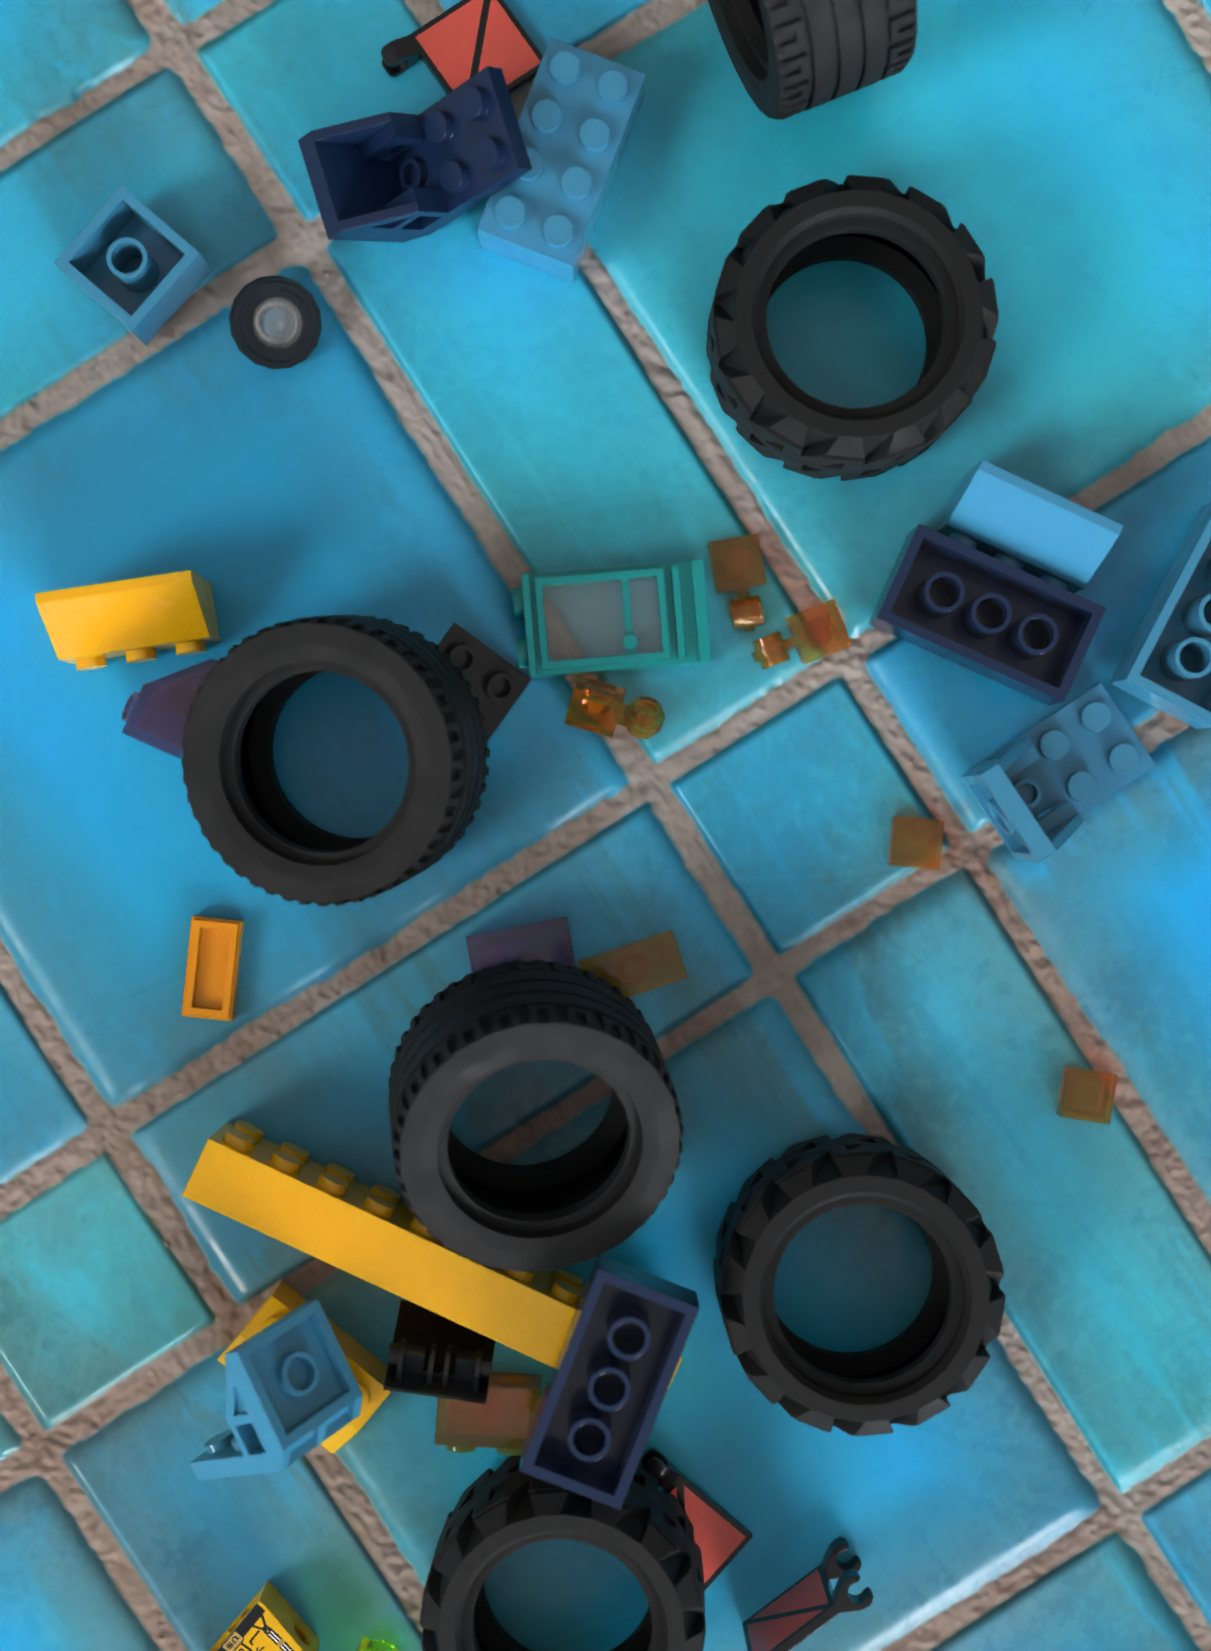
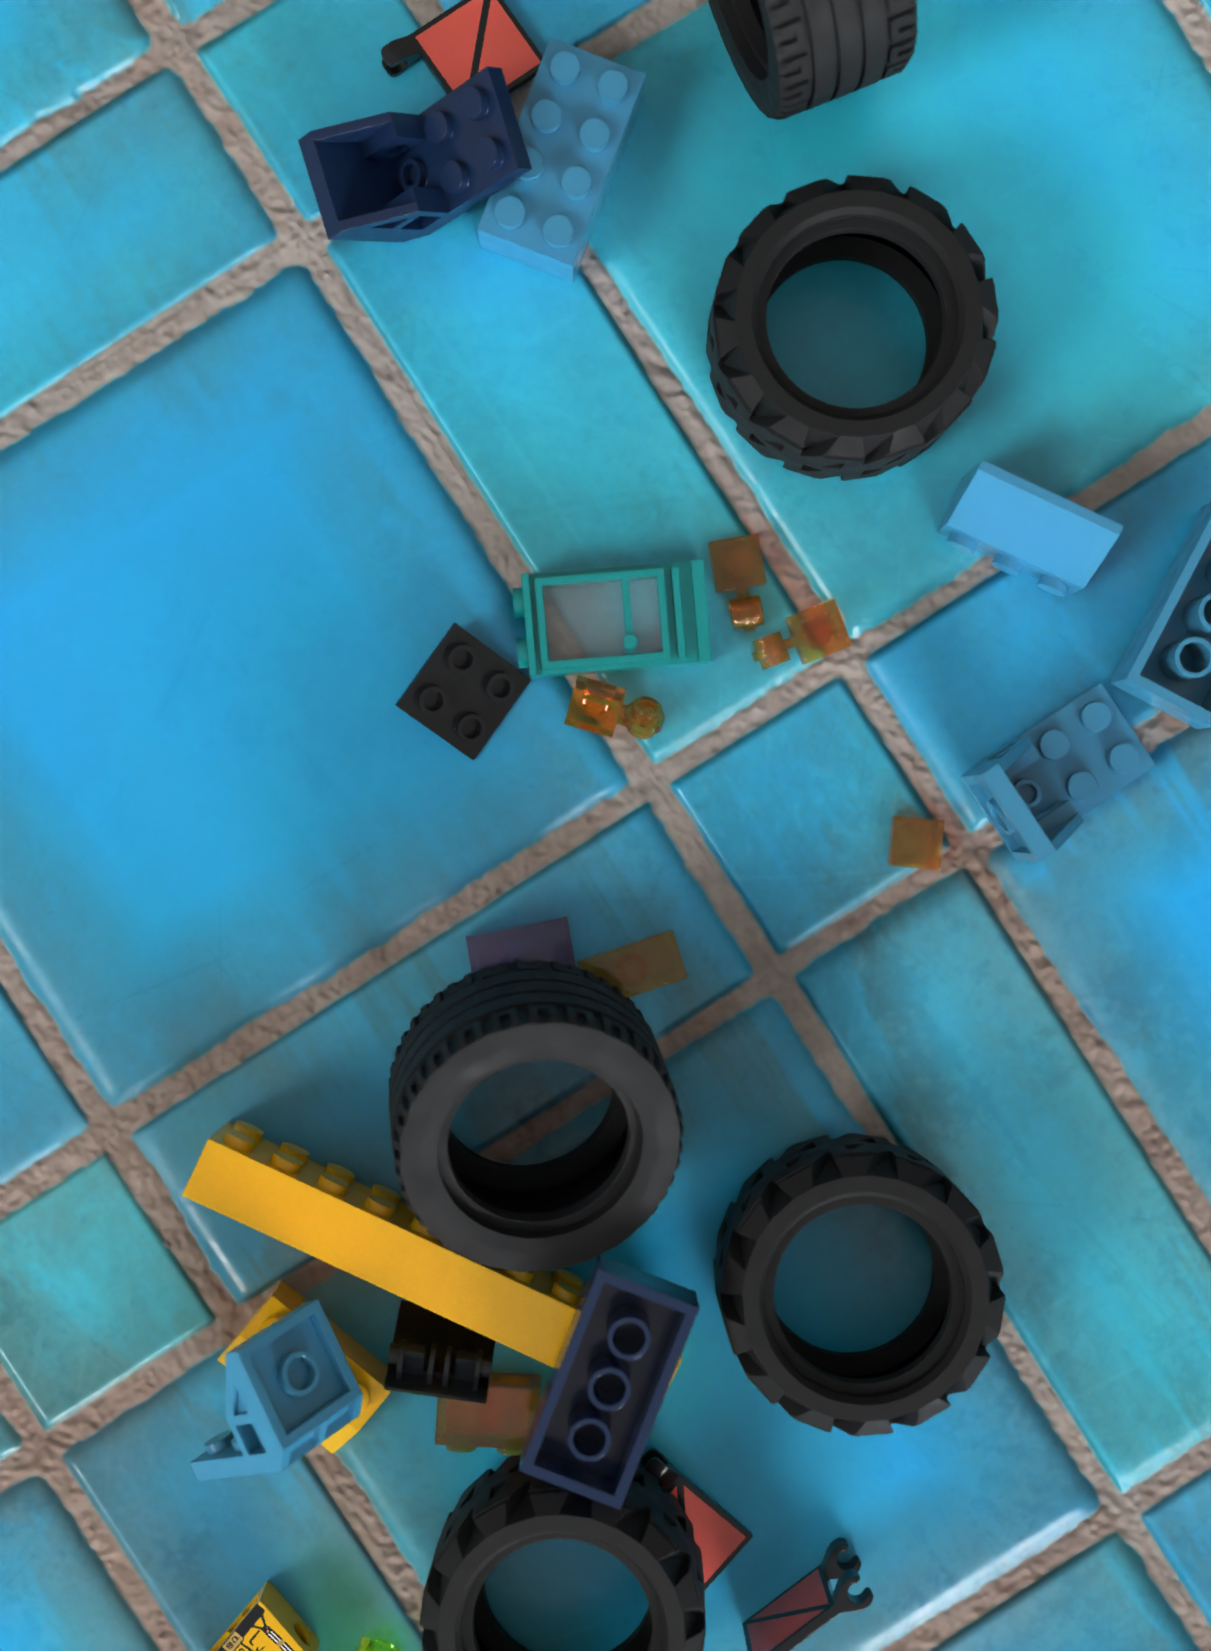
(130, 619): yellow slope -> none
(133, 265): dark azure brick -> none
(163, 706): clear purple slope -> none
(213, 968): light orange tile -> none
(235, 778): black tyre -> none
(275, 322): black wheel -> none
(986, 615): dark blue brick -> none
(1086, 1094): clear orange tile -> none

